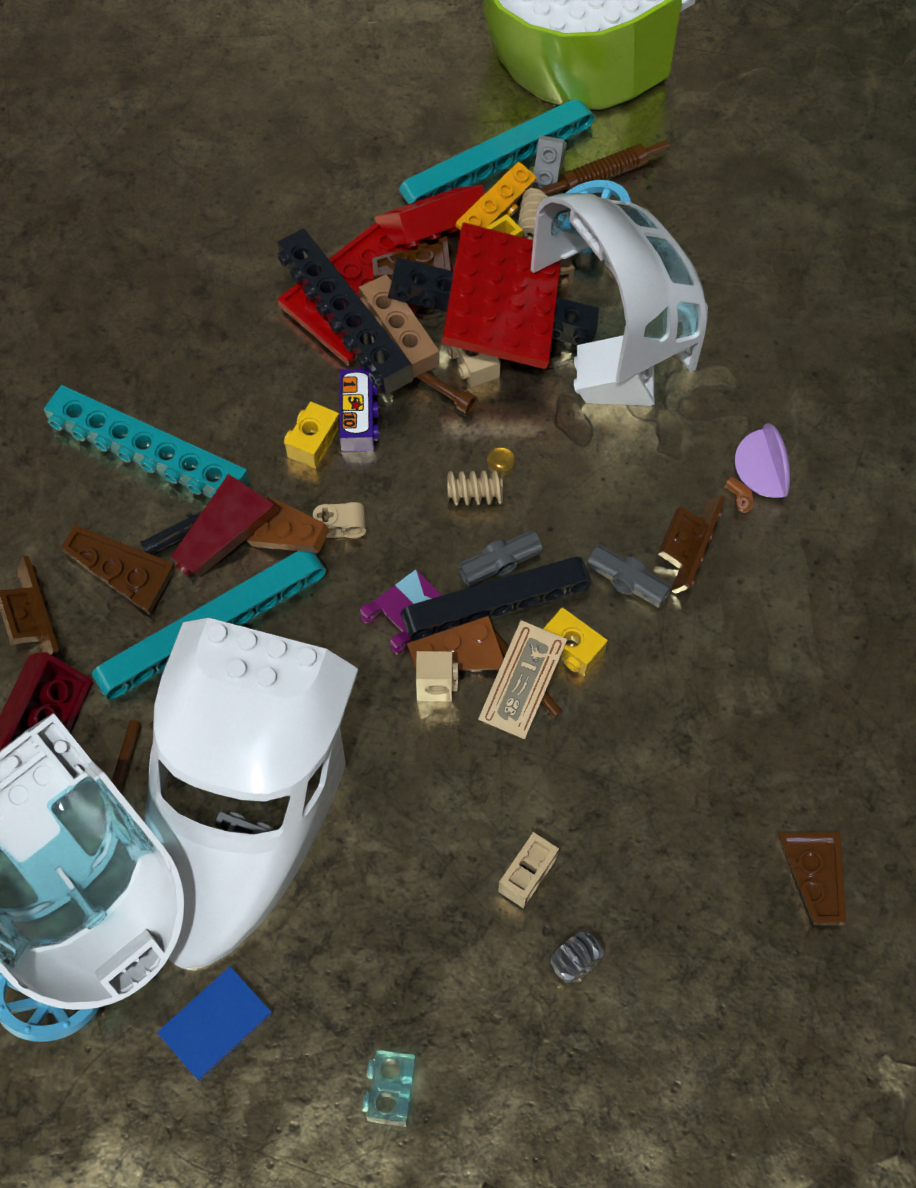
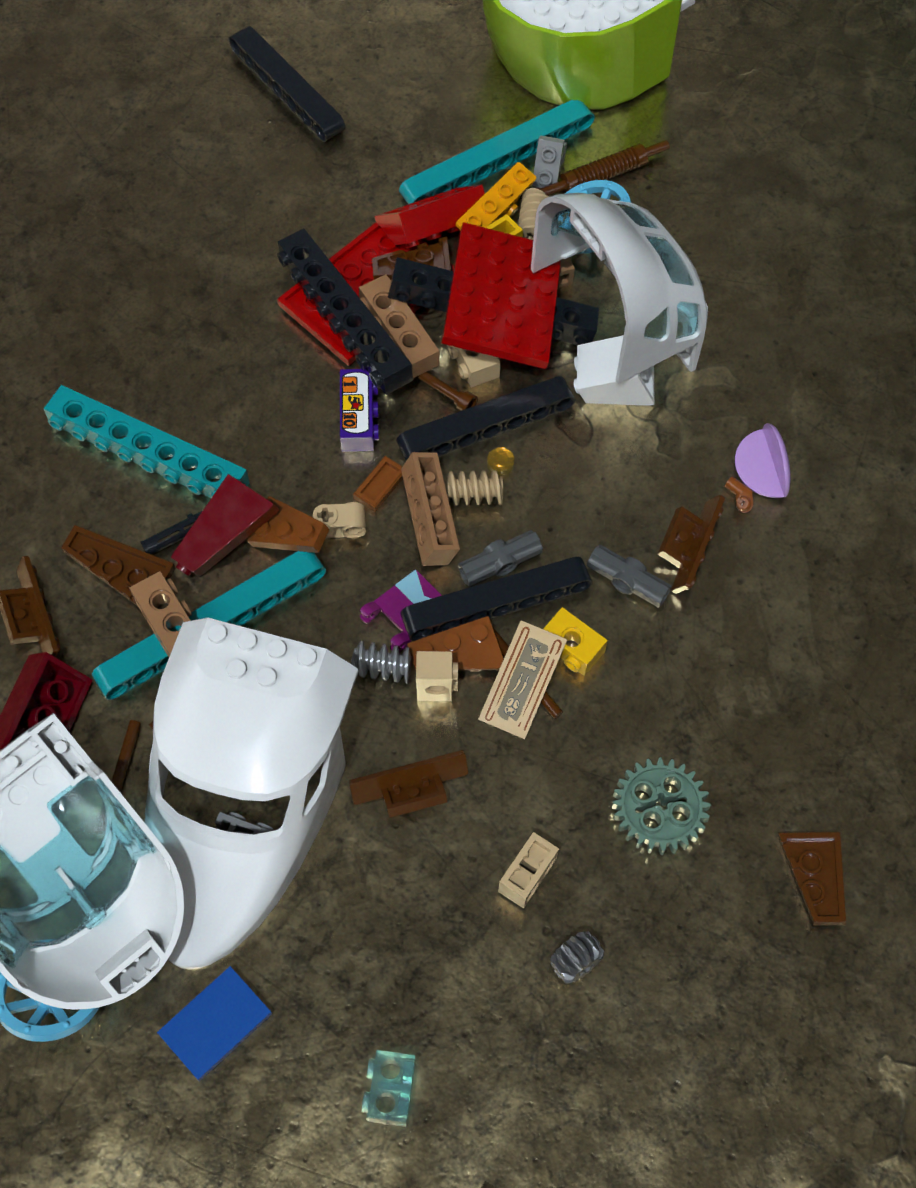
(154, 592): none -> medium nougat brick
(287, 83): none -> black beam
(311, 448): yellow brick -> none
(379, 484): none -> dark orange tile
(382, 662): none -> light grey piece
(411, 785): none -> reddish brown bracket
(430, 509): none -> medium nougat brick
(488, 419): none -> black beam
(669, 830): none -> sand green gear

